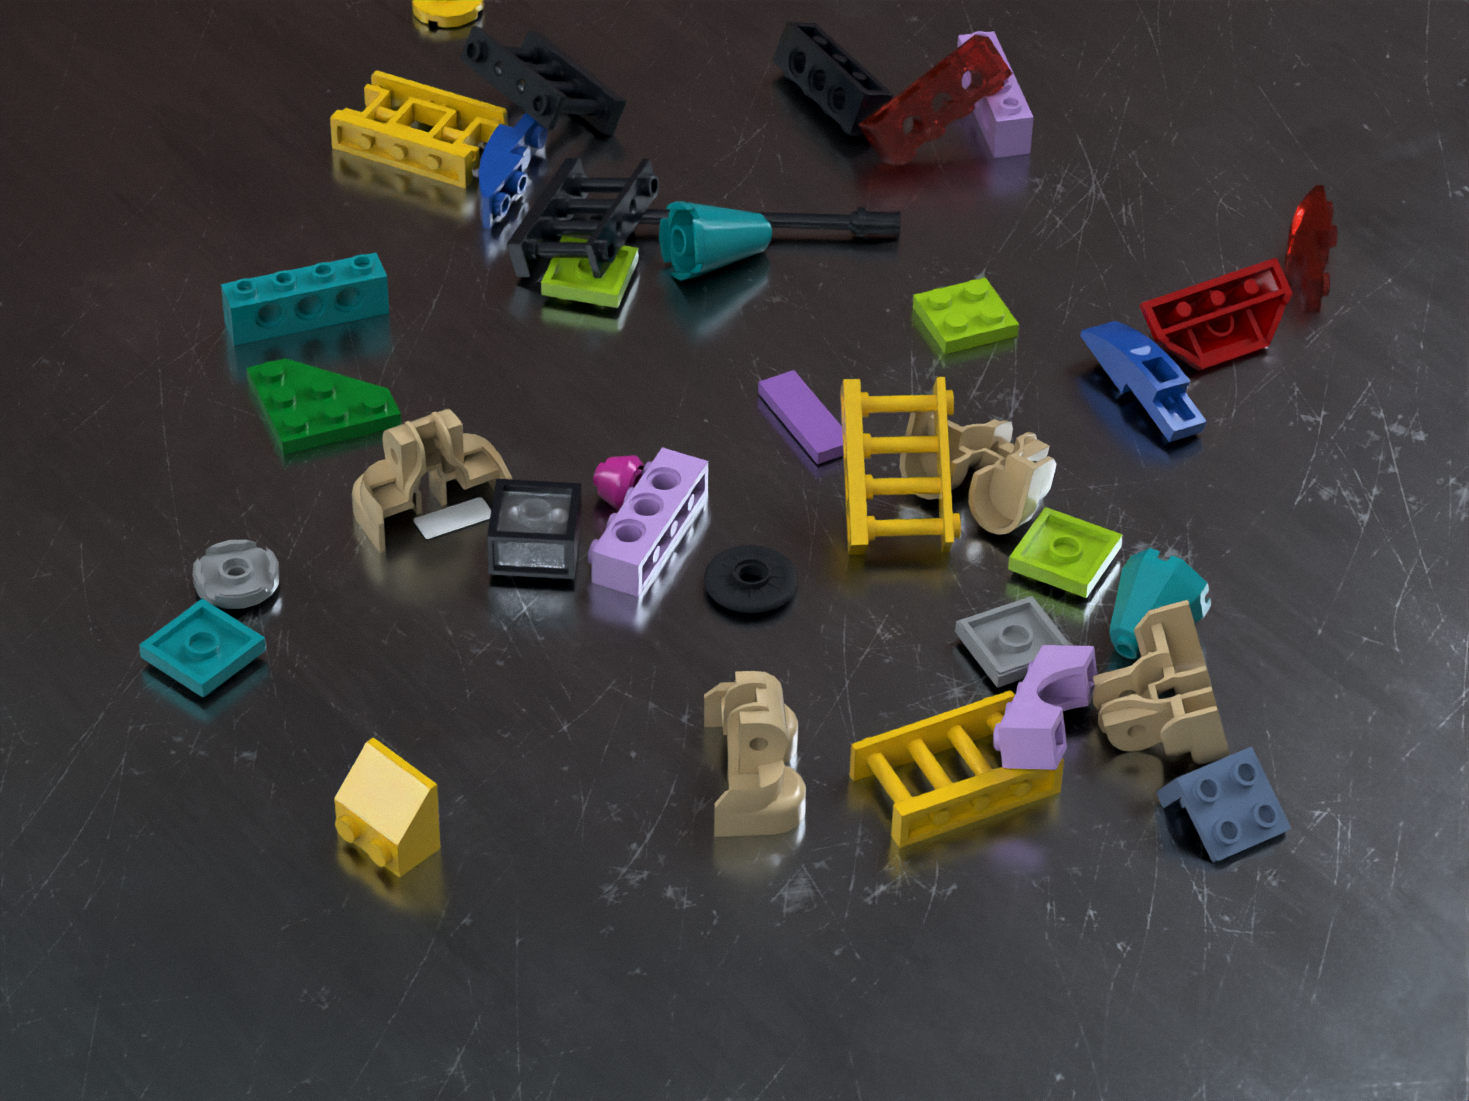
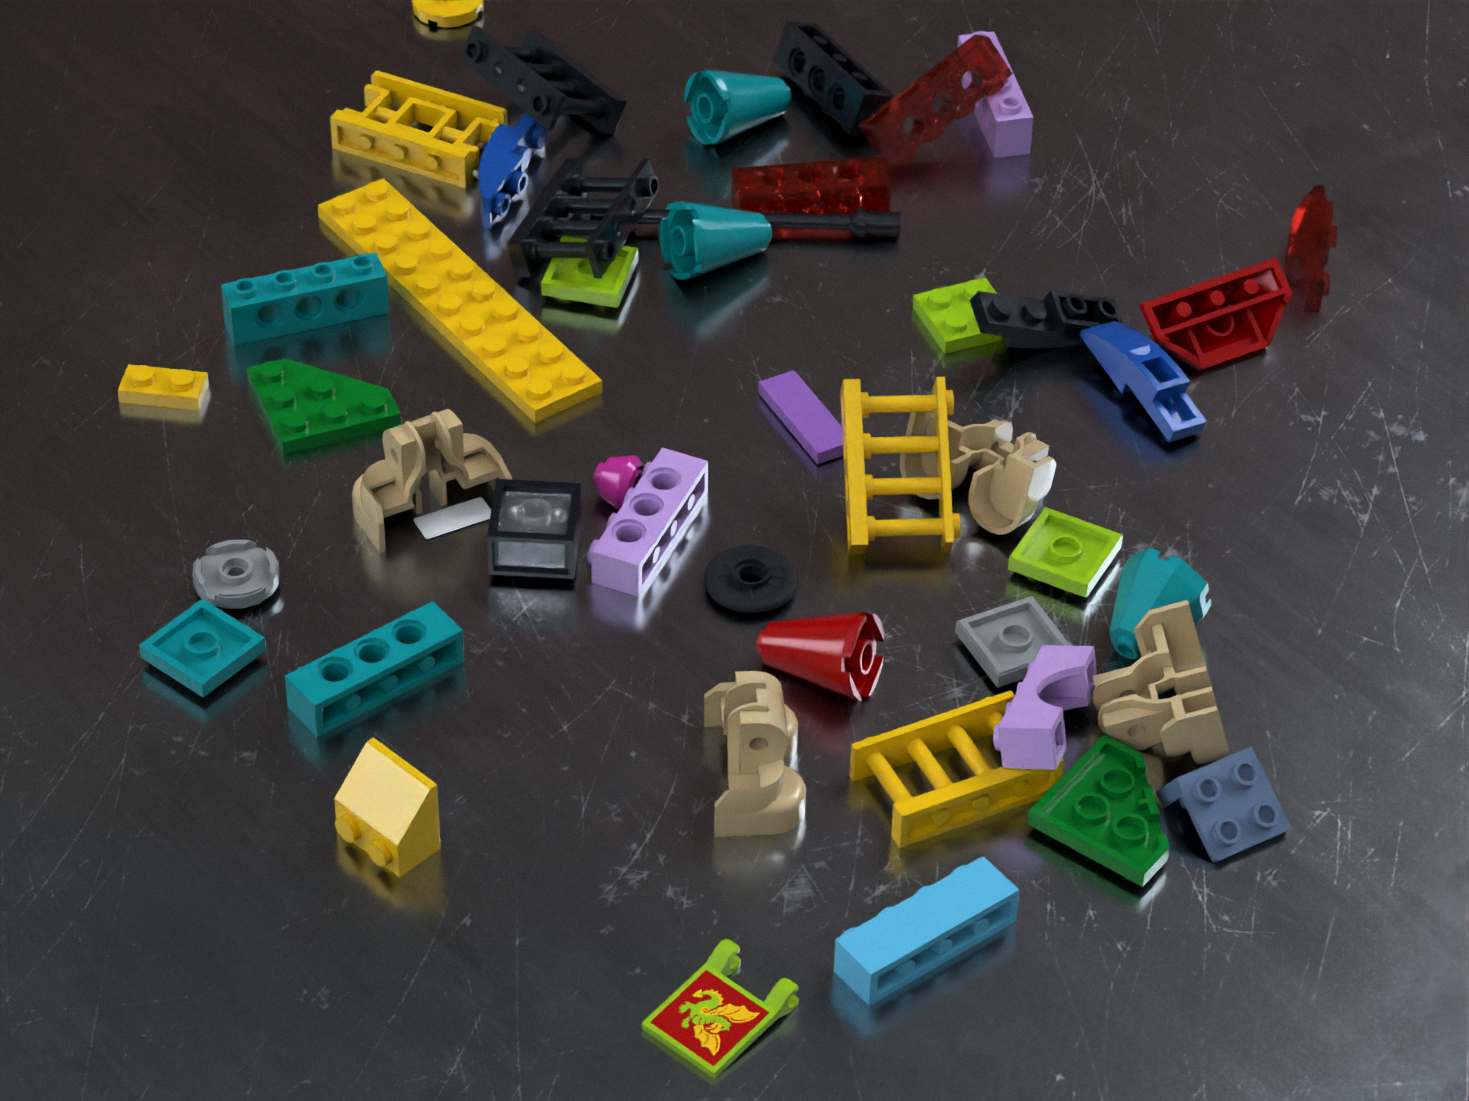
(163, 387): none -> yellow plate
(374, 669): none -> teal brick
(461, 301): none -> yellow plate
(715, 1018): none -> flag
(732, 103): none -> teal cone
(813, 187): none -> clear red brick
(827, 651): none -> red cone
(925, 930): none -> medium azure brick
(1039, 322): none -> black slope
(1106, 812): none -> green plate

